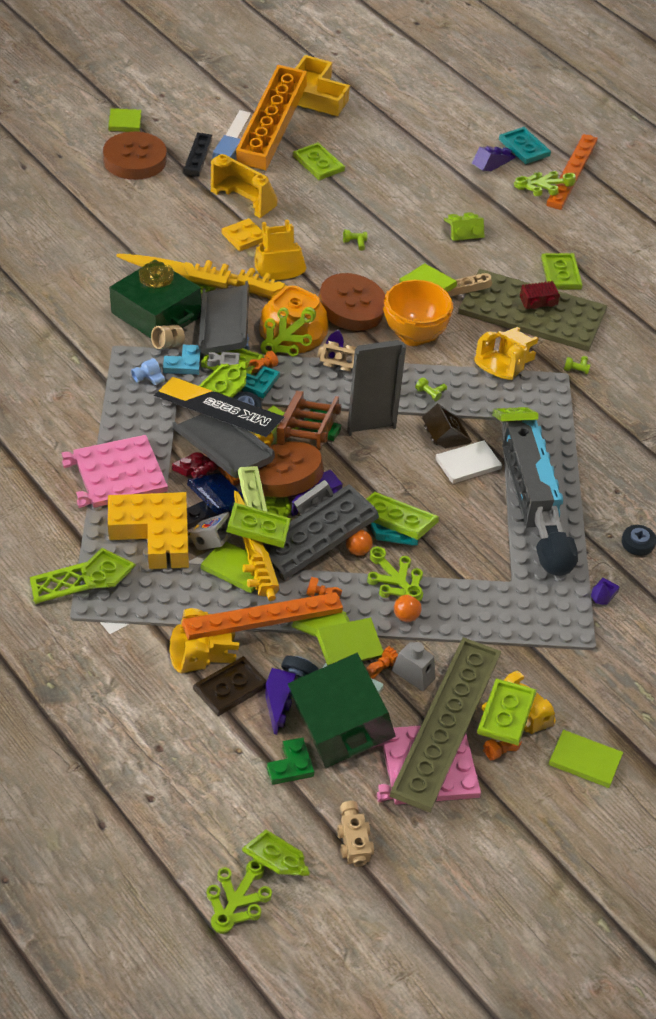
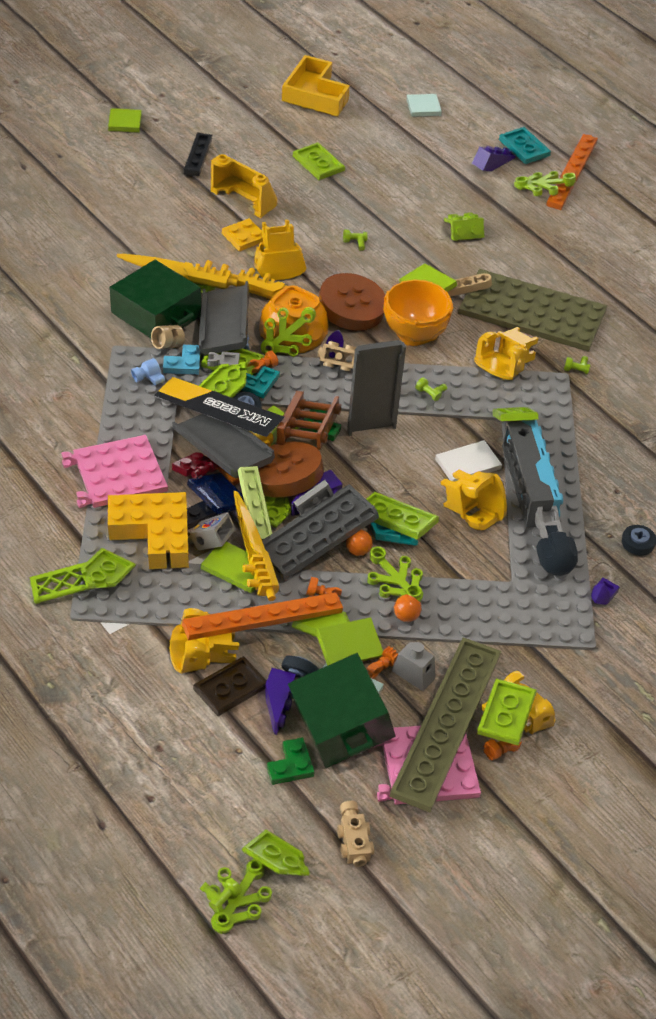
(134, 155): dark orange brick -> none
(164, 277): clear yellow tile -> none
(217, 900): none -> lime piece
(227, 146): medium blue brick -> none
(238, 124): white sticker -> none
(258, 525): lime tile -> none
(271, 117): light orange brick -> none
(423, 105): none -> light aqua tile
(445, 427): dark brown slope -> none
(478, 490): none -> yellow piece
(539, 295): dark red brick -> none
(562, 270): lime tile -> none
(586, 758): lime tile -> none

